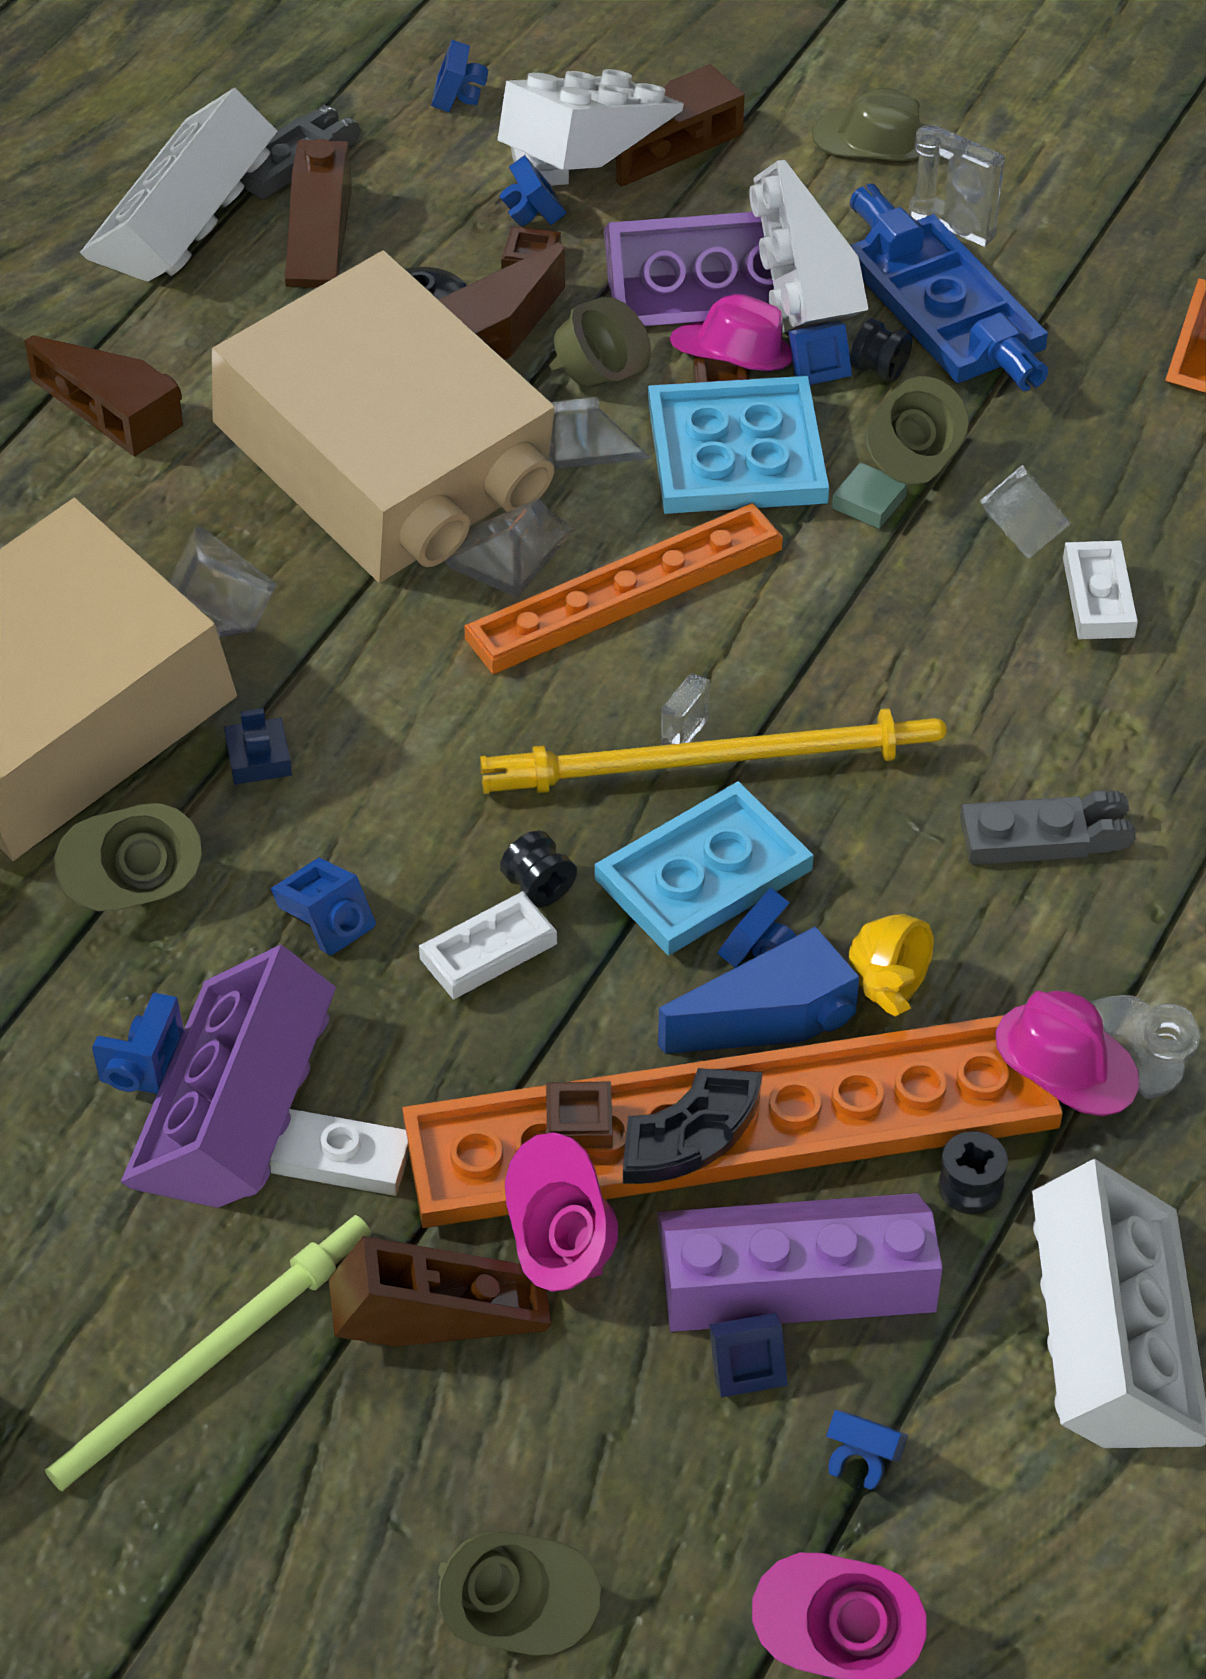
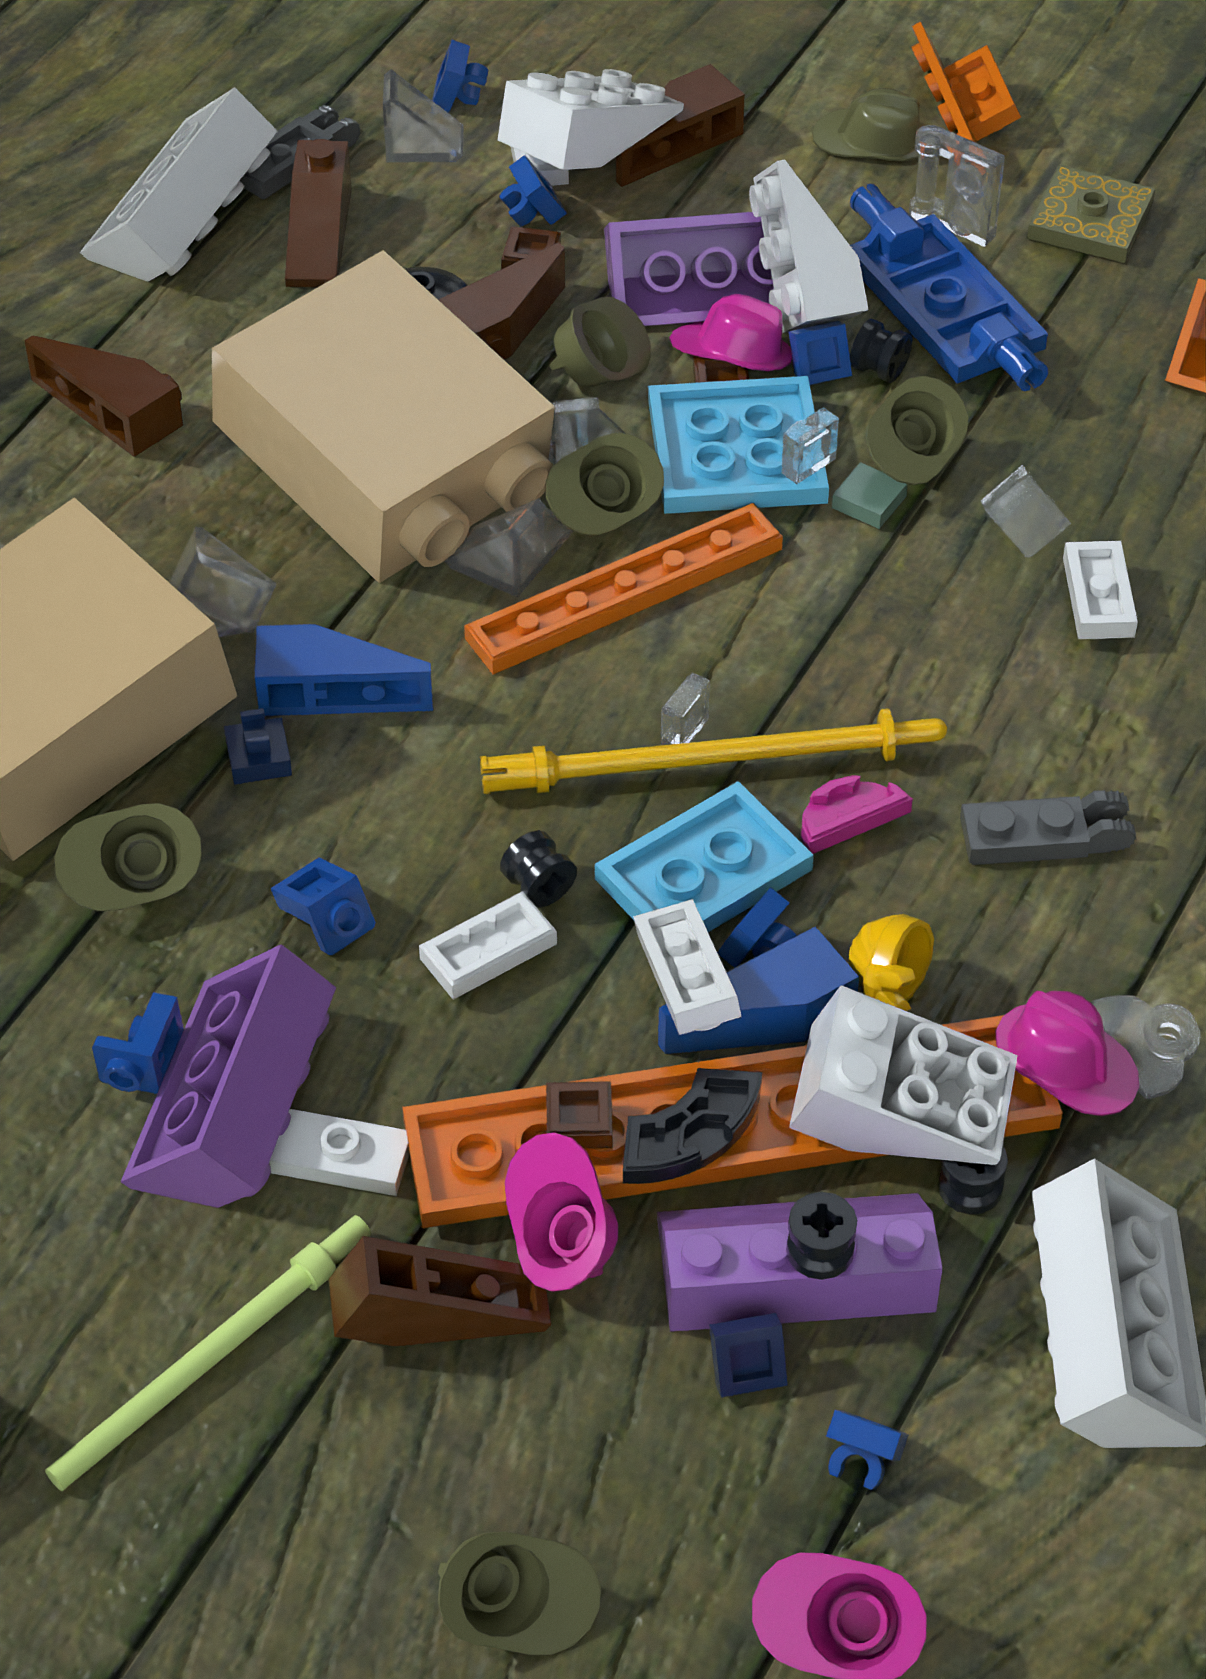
(328, 672): none -> blue slope
(417, 126): none -> clear slope
(604, 484): none -> olive piece
(687, 967): none -> white plate
(807, 1244): none -> black wheel
(809, 445): none -> clear plate
(850, 808): none -> dark pink plate
(901, 1084): none -> white slope
(972, 89): none -> orange bracket
(1091, 213): none -> olive plate

